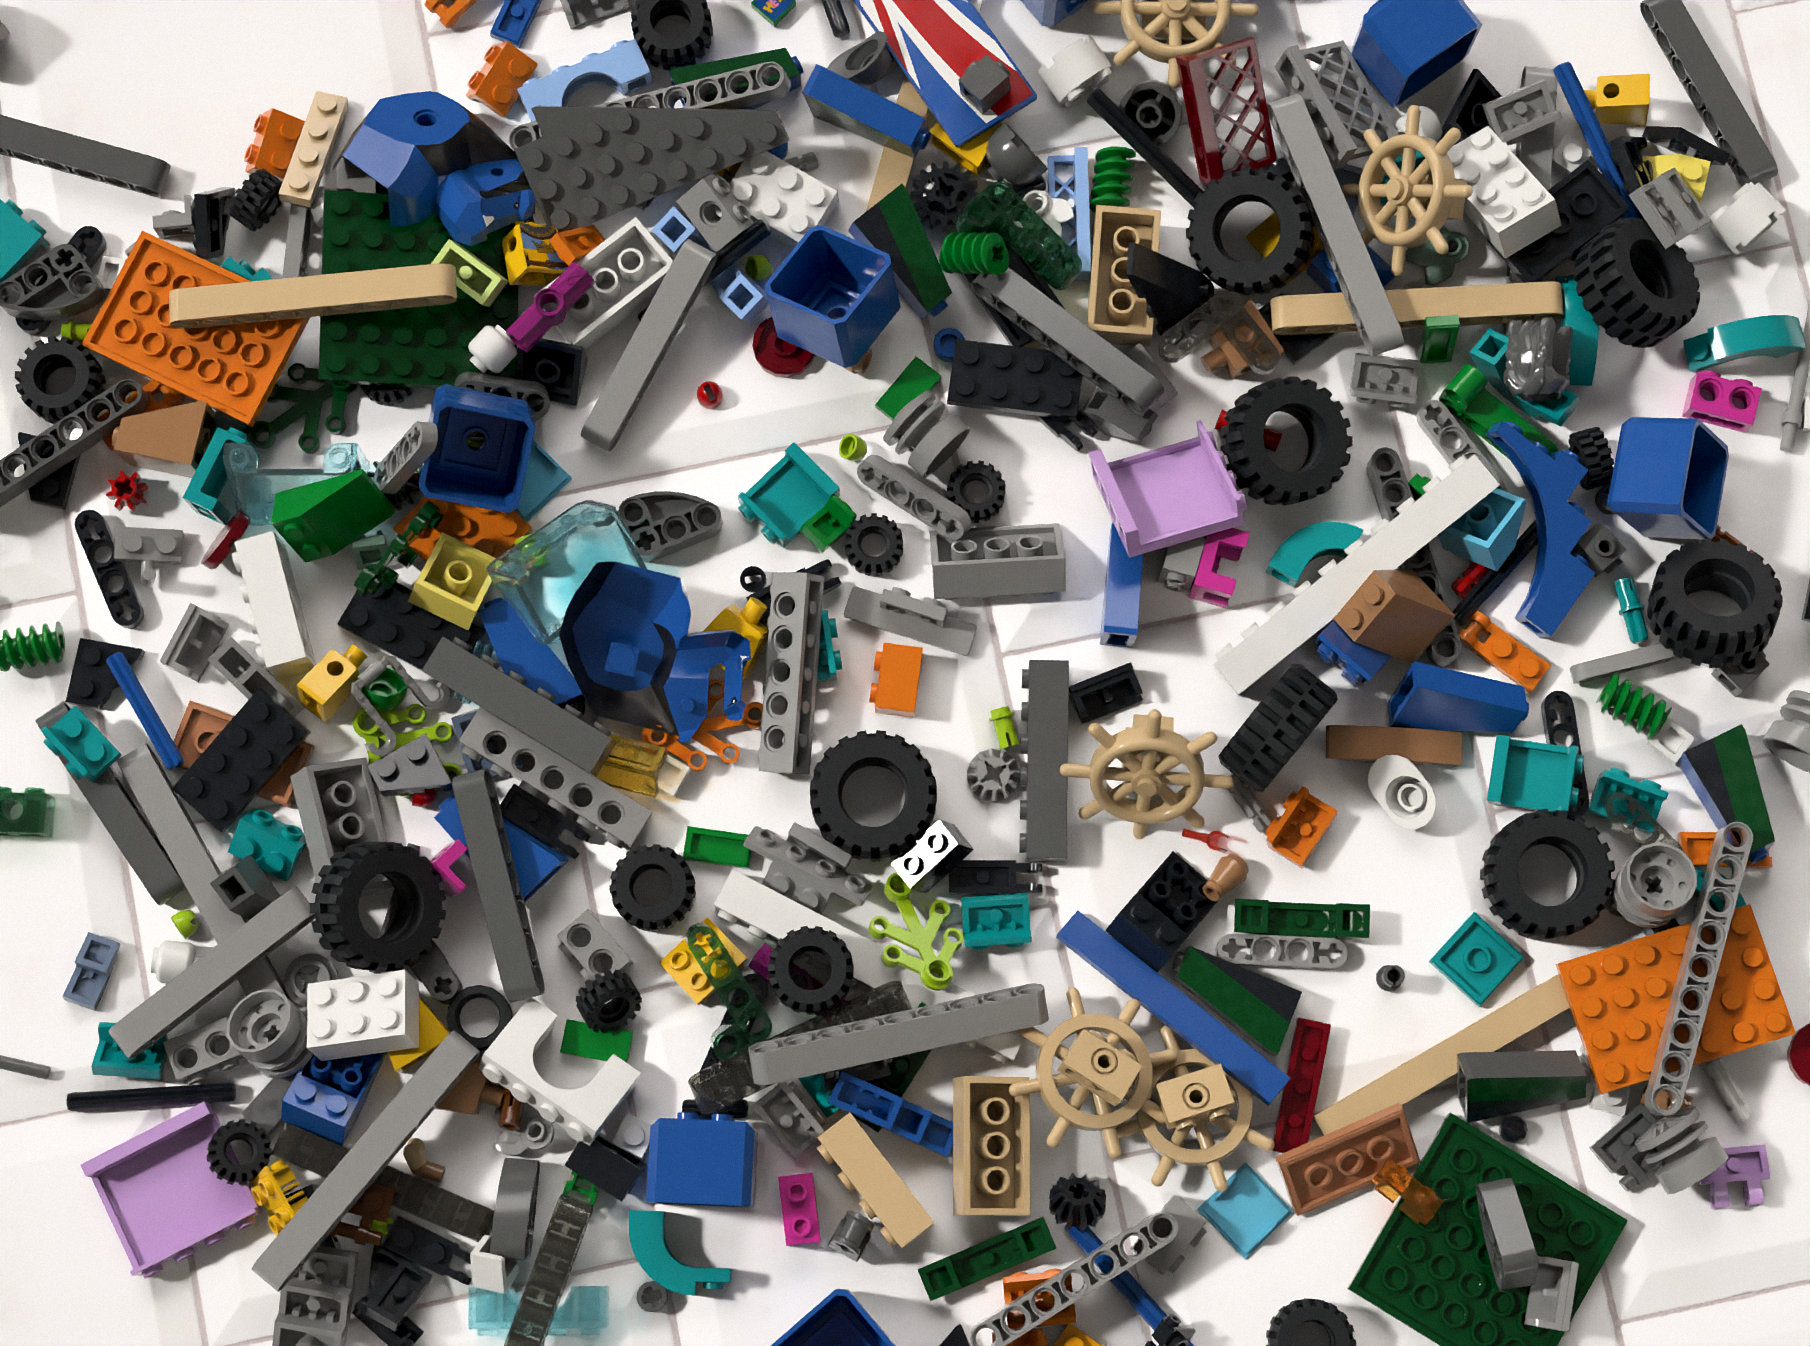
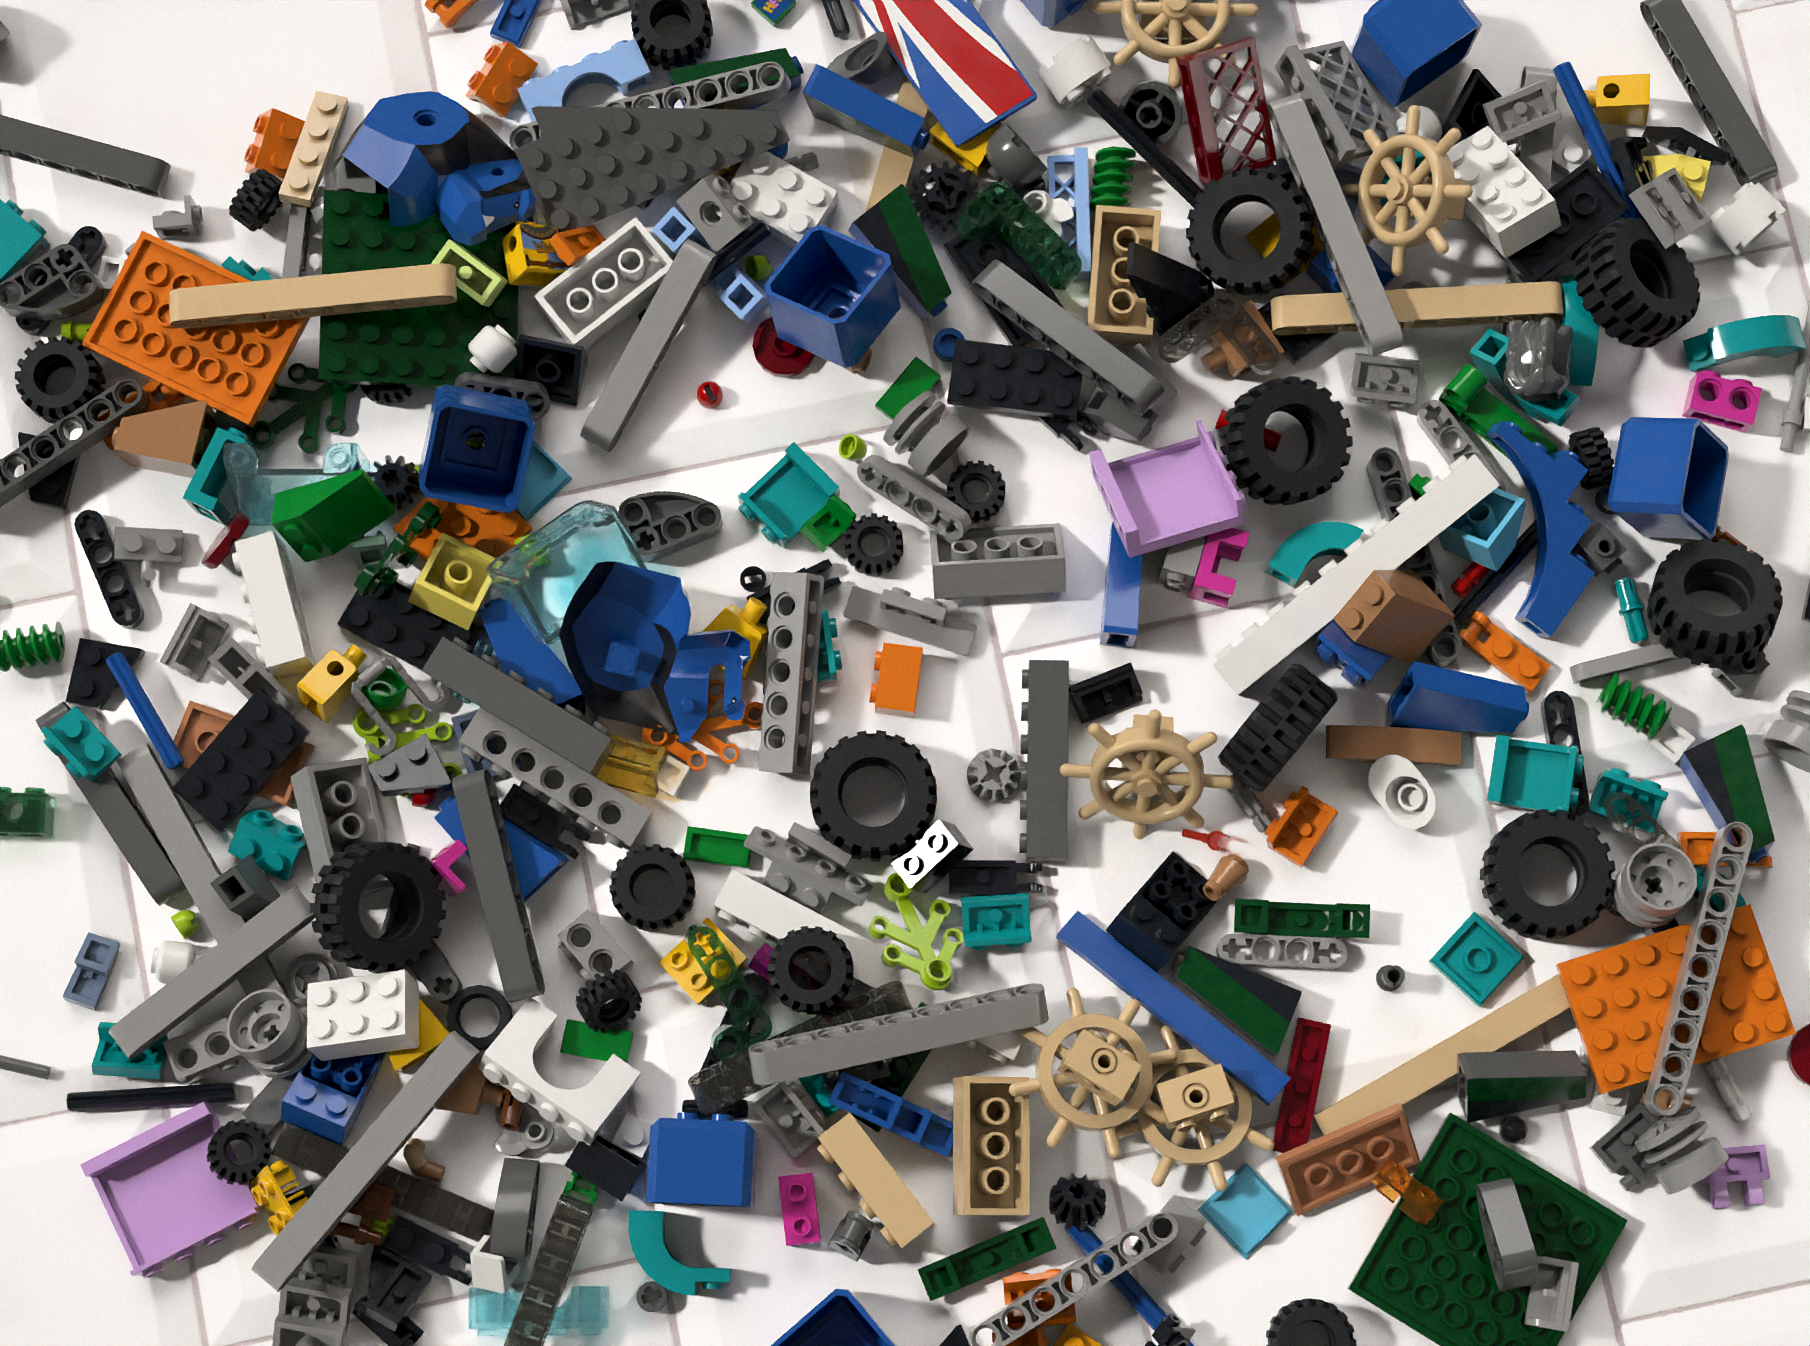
(129, 500): red gear -> none
(211, 222): black wing -> none
(406, 457): light grey beam -> none
(563, 291): magenta piece -> none
(974, 254): green piece -> none
(985, 83): dark grey brick -> none
(1004, 725): lime pin -> none
(1438, 339): green tile -> none
(1439, 266): sand green plate -> none

